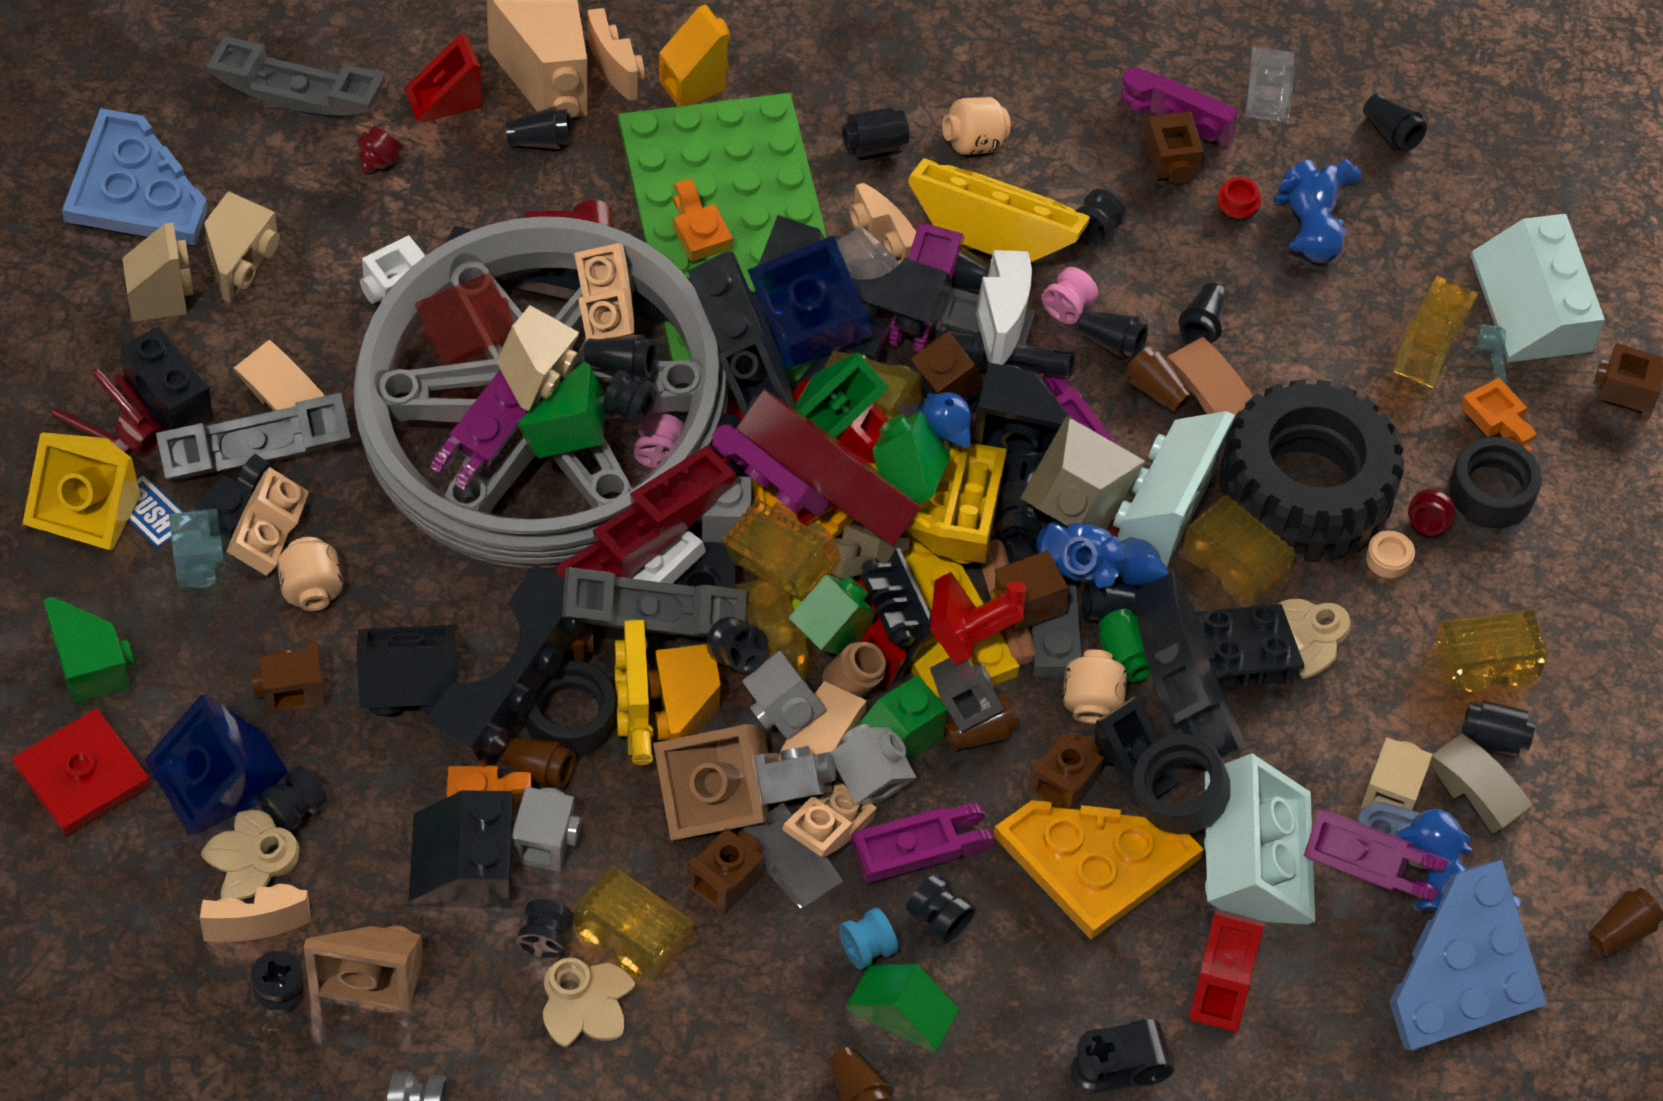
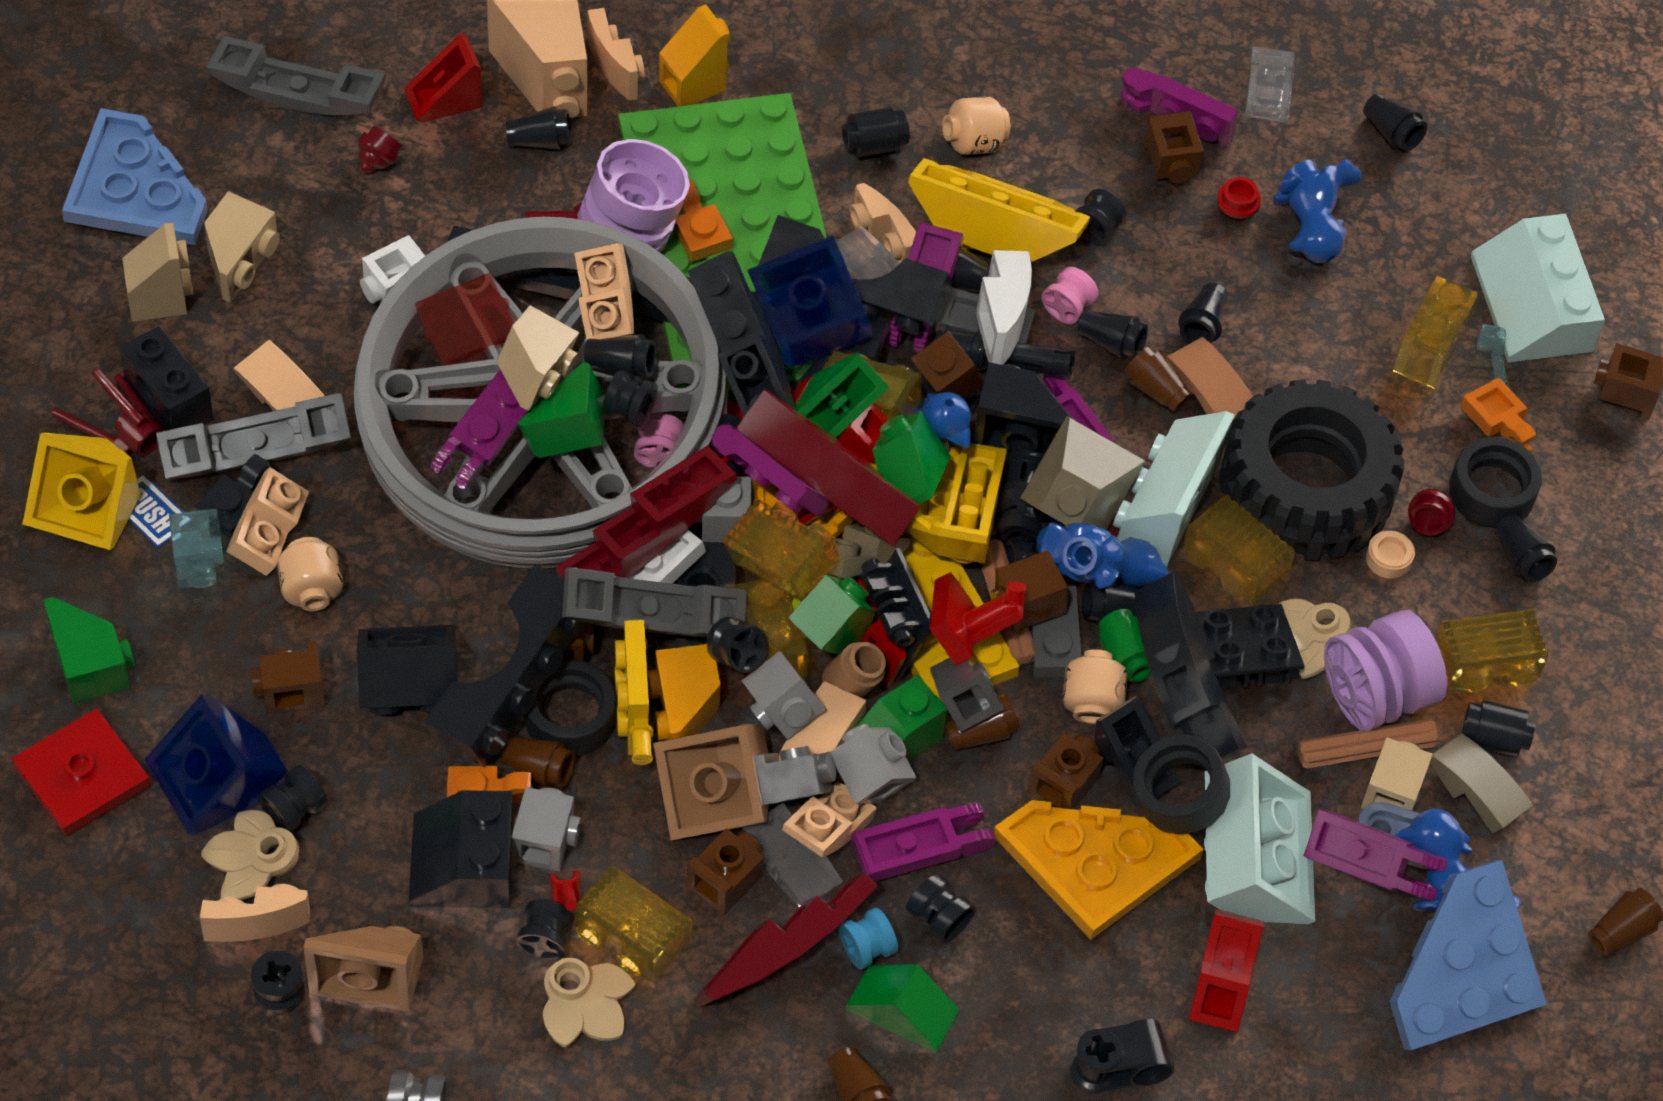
(566, 891): none -> red hand
(637, 191): none -> lavender wheel
(772, 947): none -> dark red slope
(1363, 743): none -> nougat axle
(1385, 670): none -> lavender wheel
(1527, 550): none -> black cone

